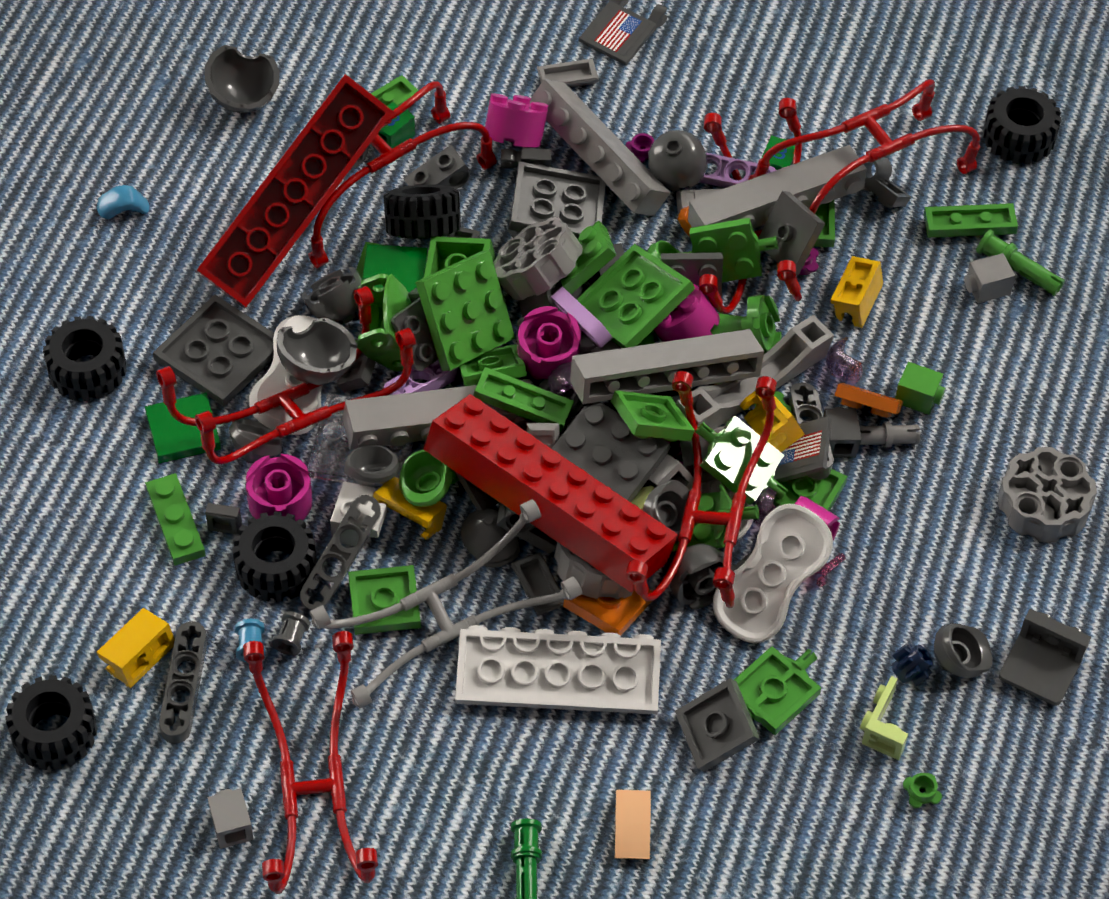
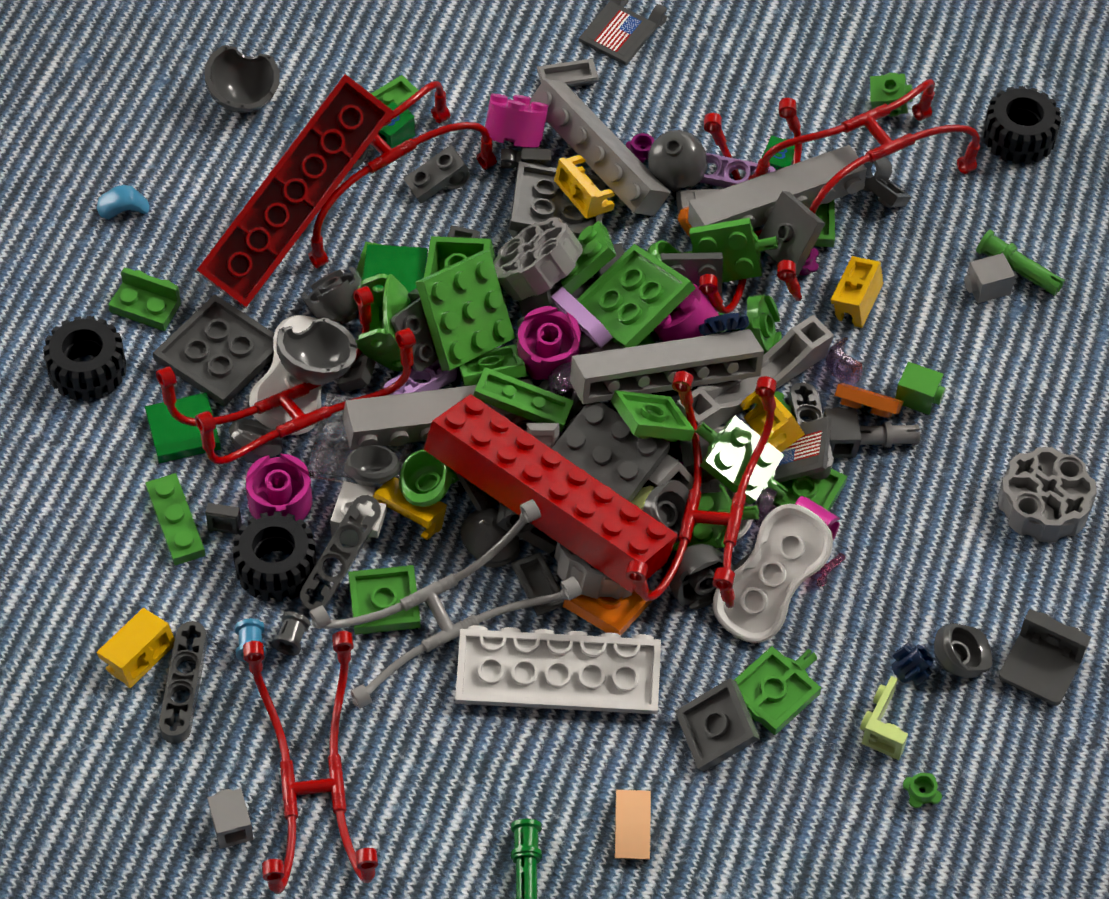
(48, 699): black tyre -> none
(146, 299): none -> bright green bracket
(422, 211): black tyre -> none
(581, 189): none -> yellow hinge
(723, 324): none -> dark blue gear
(887, 89): none -> bright green brick
(970, 220): bright green plate -> none

